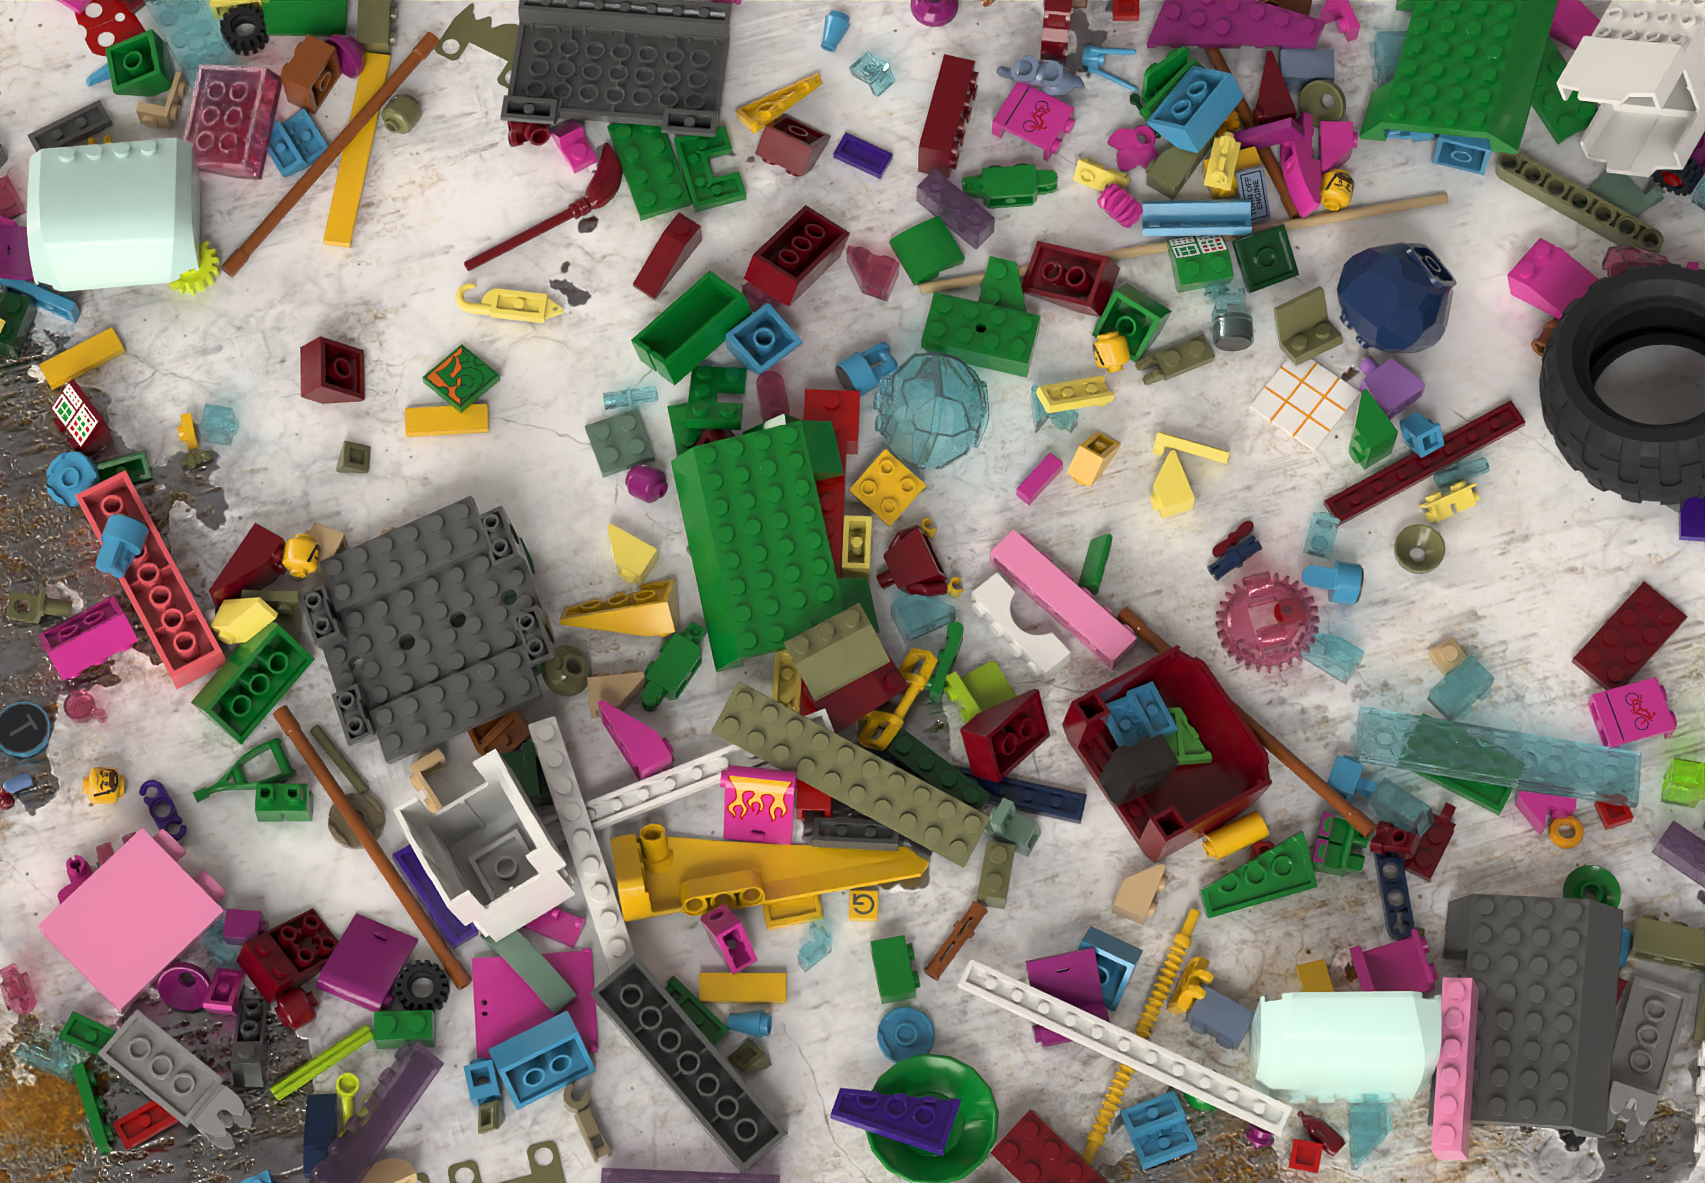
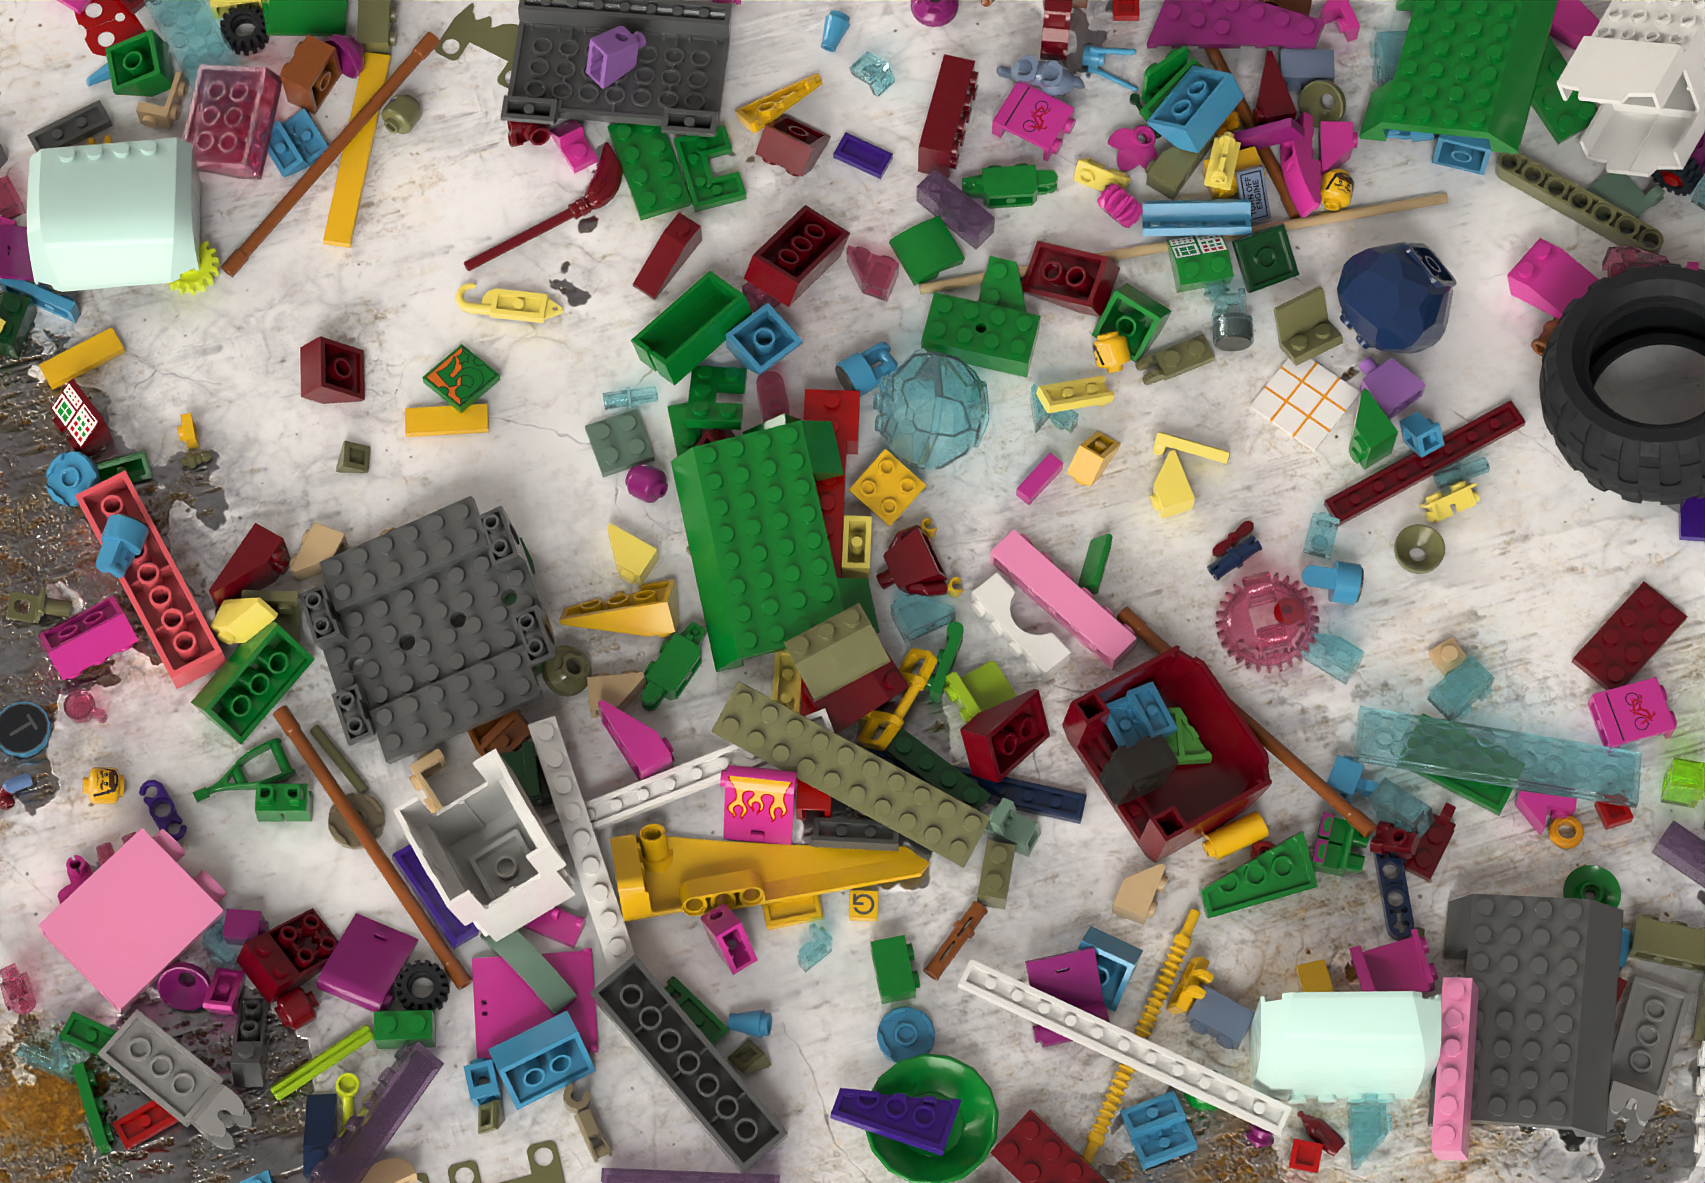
(218, 424): clear light blue brick -> none
(301, 555): yellow head -> none
(613, 55): none -> medium lavender torso
(743, 988): yellow tile -> none

